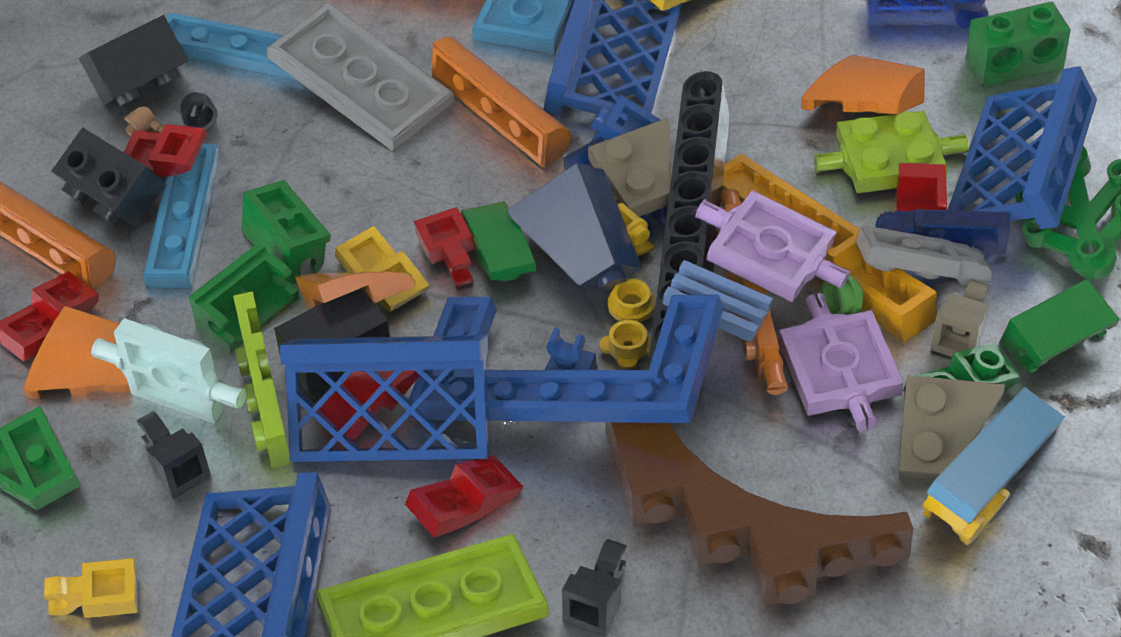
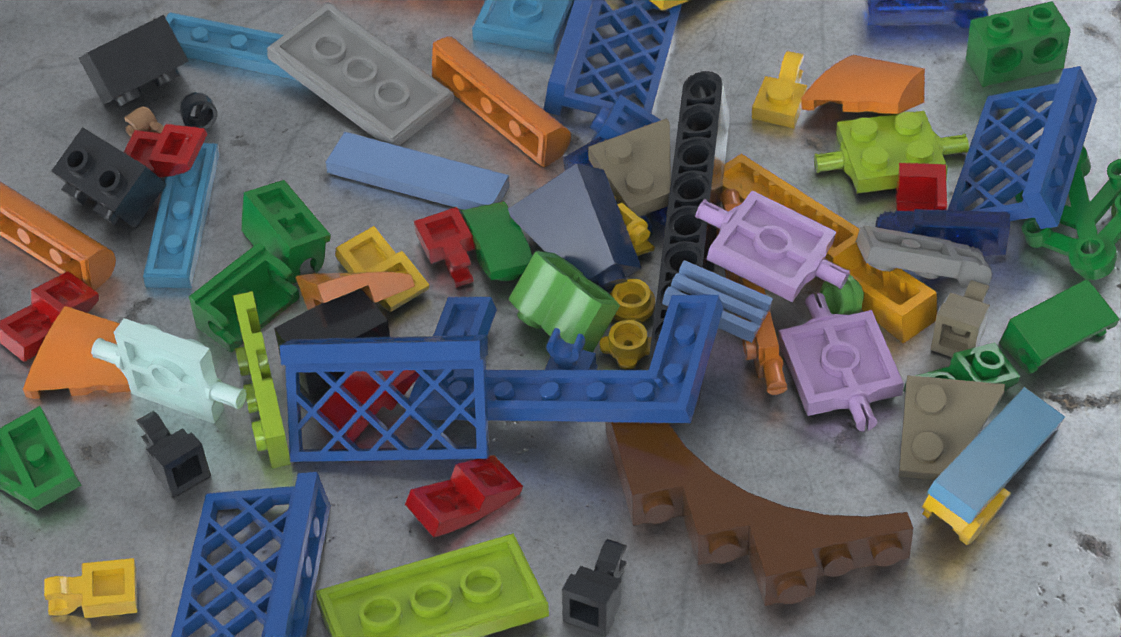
(416, 173): none -> medium blue tile
(561, 297): none -> bright green brick
(780, 98): none -> yellow plate

